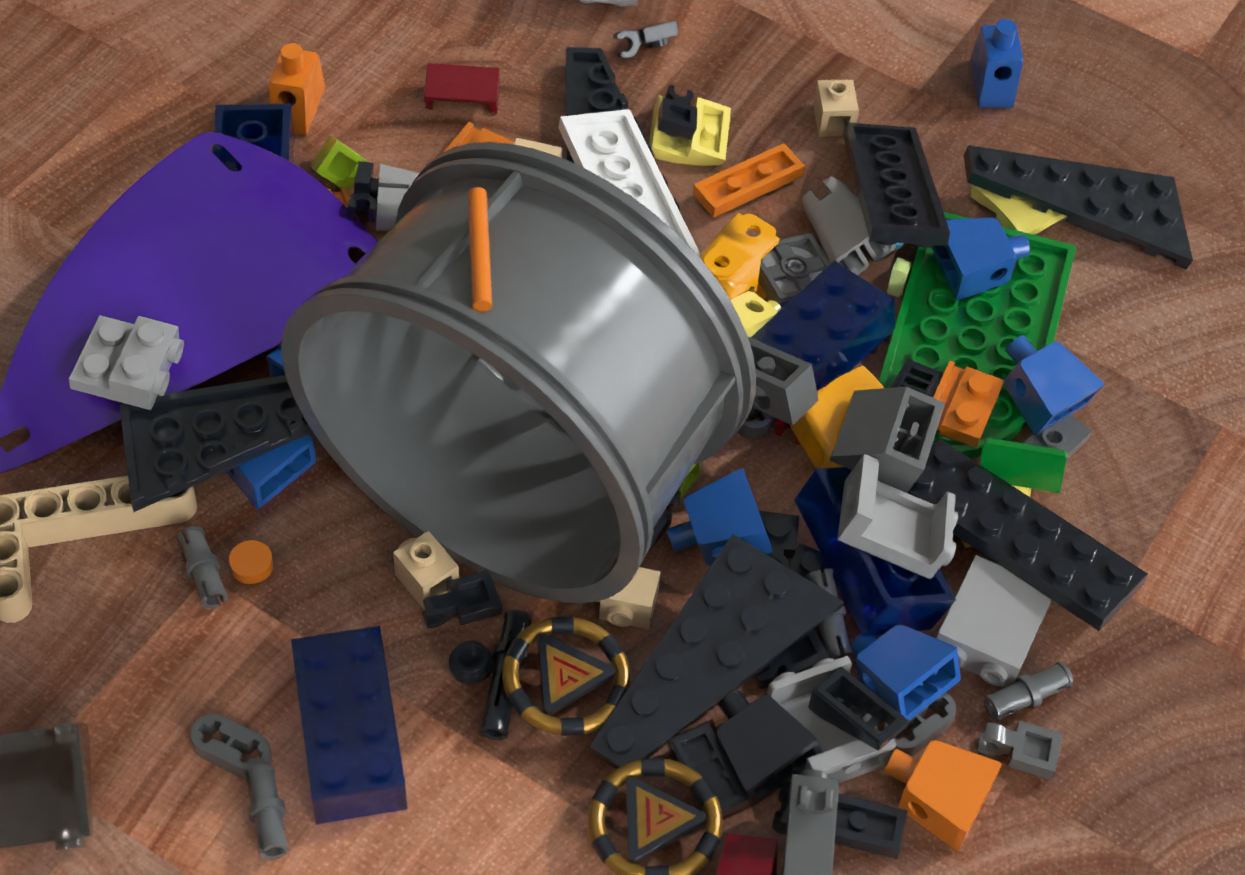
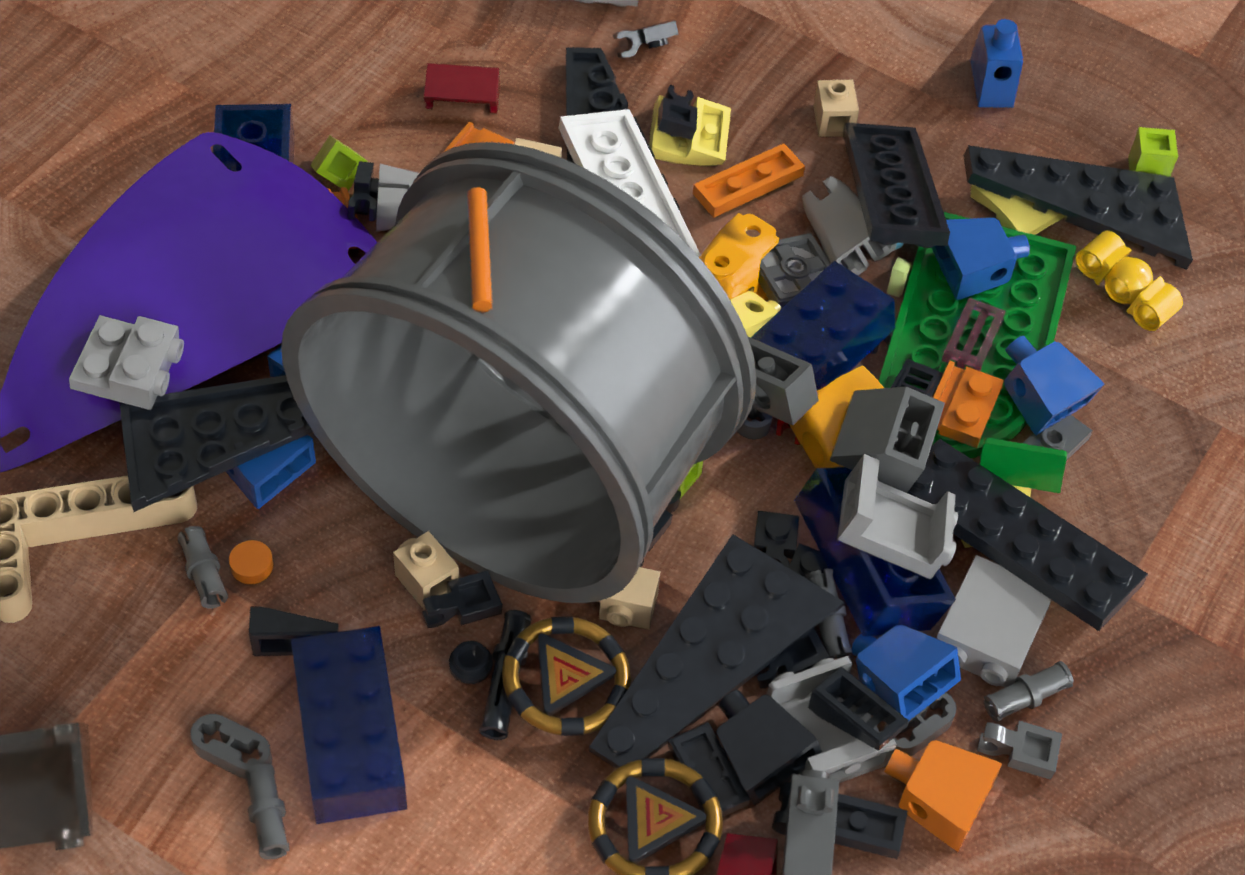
(273, 629): none -> black slope
(300, 75): orange torso -> none
(716, 514): blue torso -> none
(964, 357): none -> clear pink tile
(1129, 281): none -> yellow piece
(1153, 151): none -> lime panel

